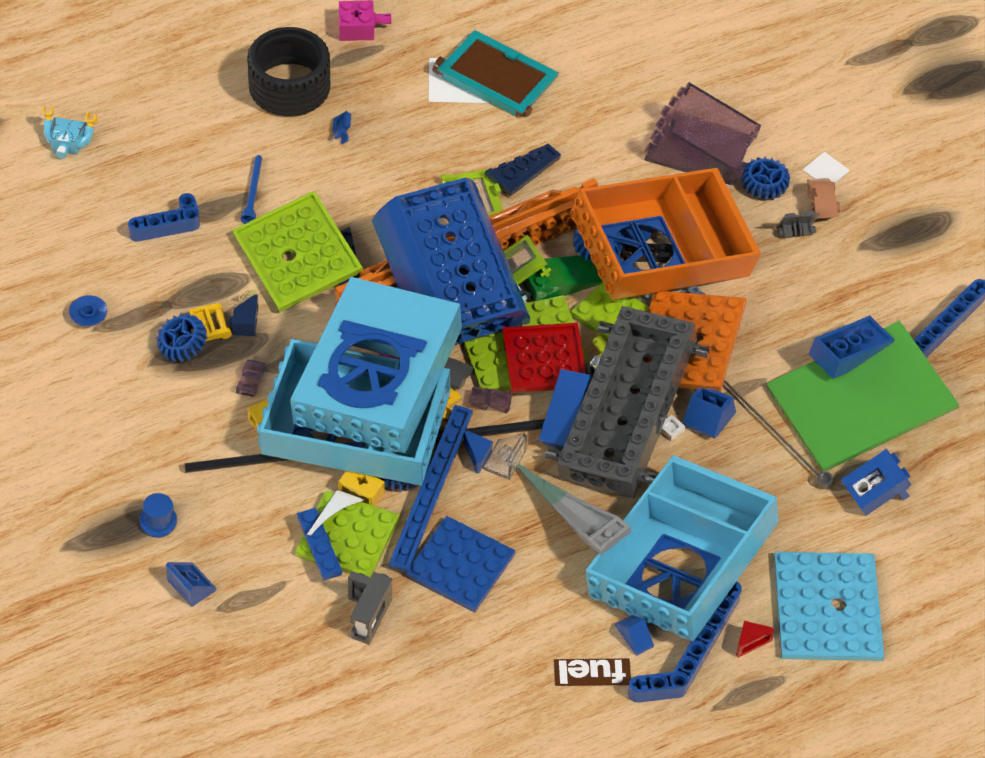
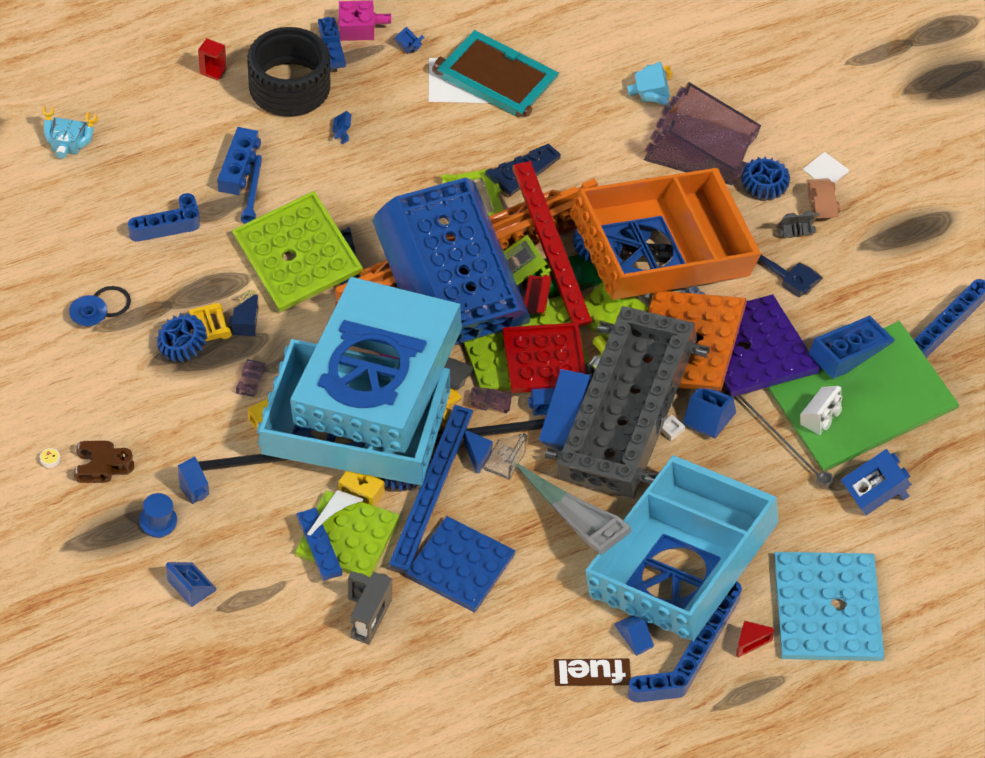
(50, 458): none -> tile
(104, 461): none -> reddish brown piece
(121, 290): none -> black piece
(192, 480): none -> blue slope
(212, 59): none -> red panel
(238, 161): none -> blue brick
(330, 35): none -> blue slope
(408, 40): none -> blue bracket
(537, 294): none -> red panel
(540, 400): none -> blue brick
(551, 244): none -> red plate
(652, 84): none -> medium azure torso
(775, 350): none -> dark purple plate
(798, 280): none -> dark blue piece
(822, 409): none -> white slope

